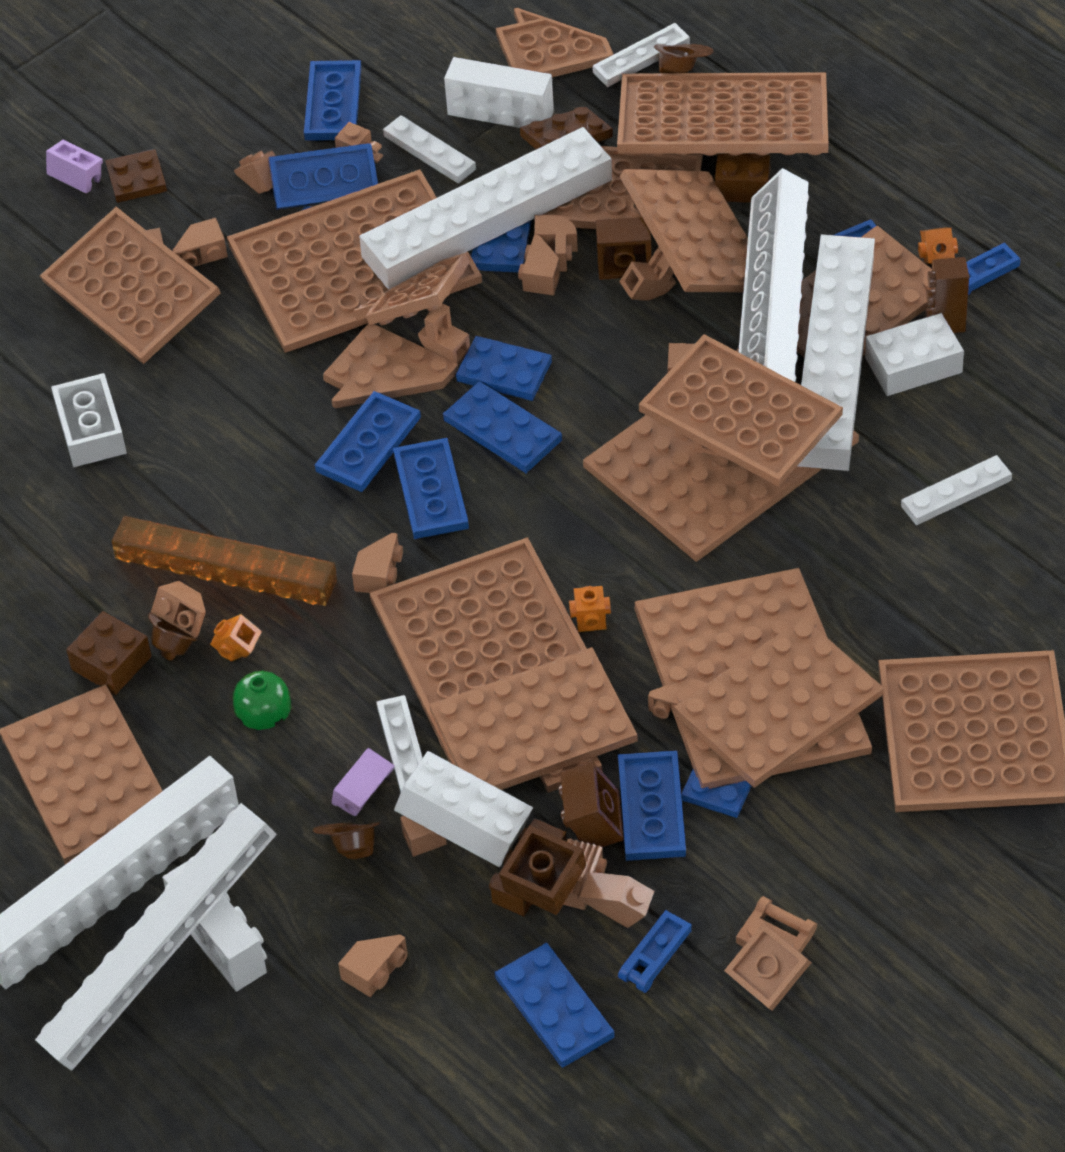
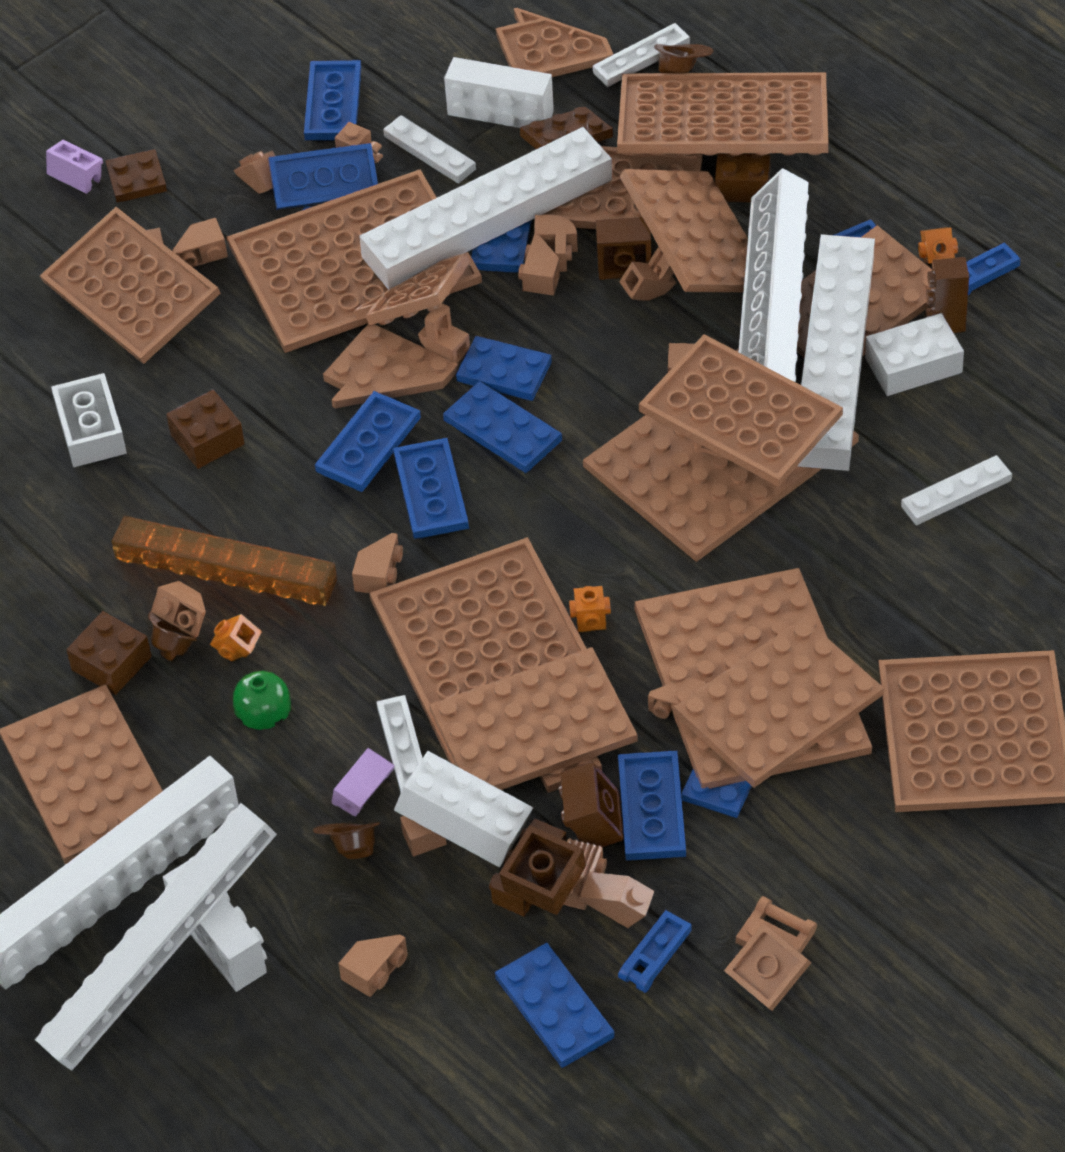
(205, 429): none -> reddish brown brick

